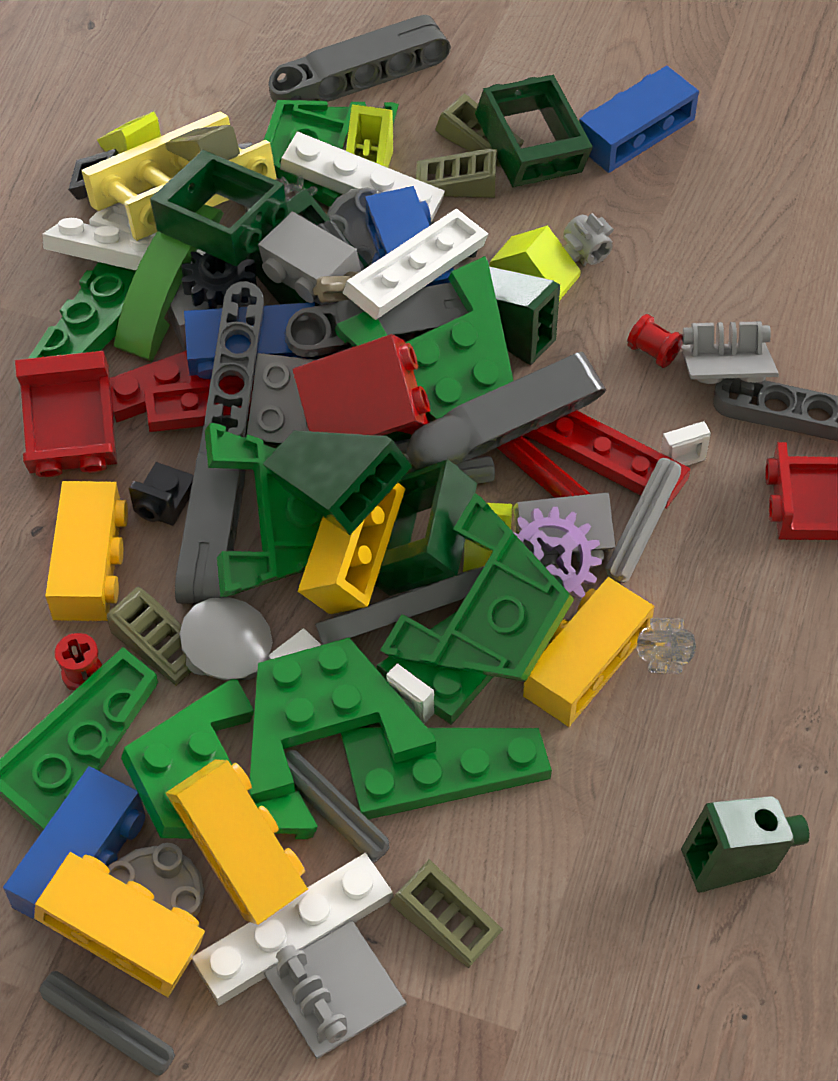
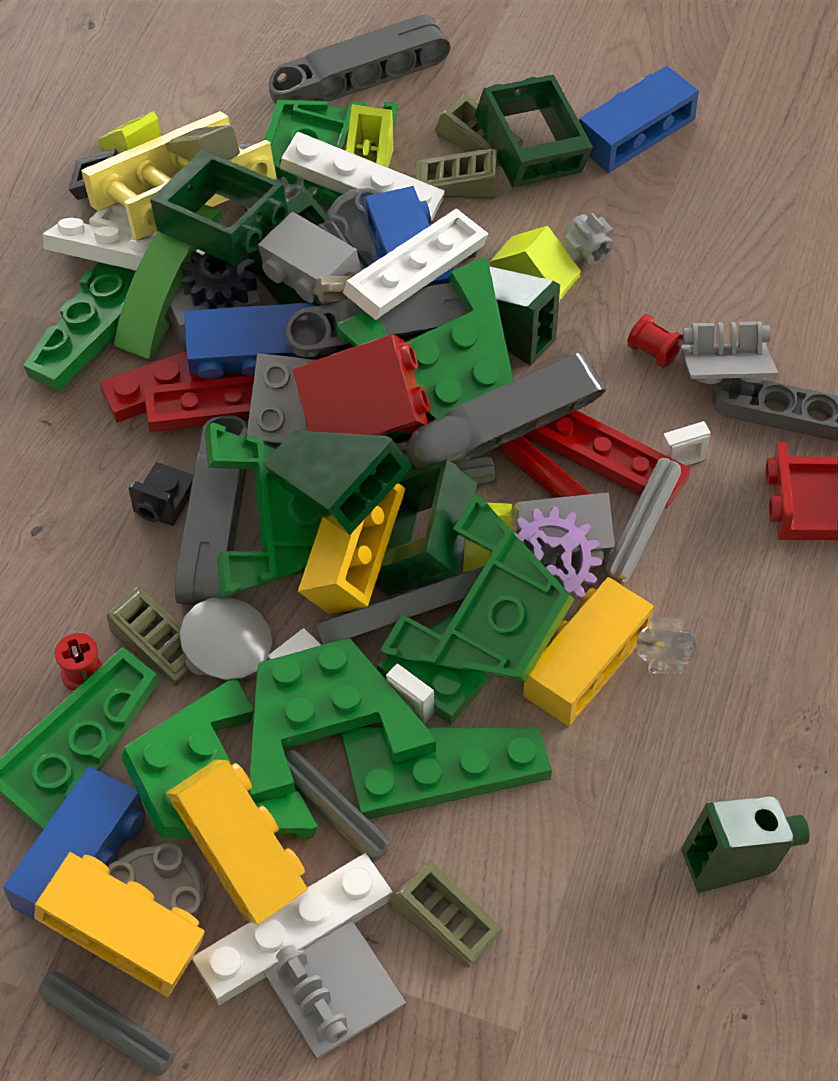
(67, 413): red panel -> none
(86, 551): yellow brick -> none
(240, 364): dark grey beam -> none

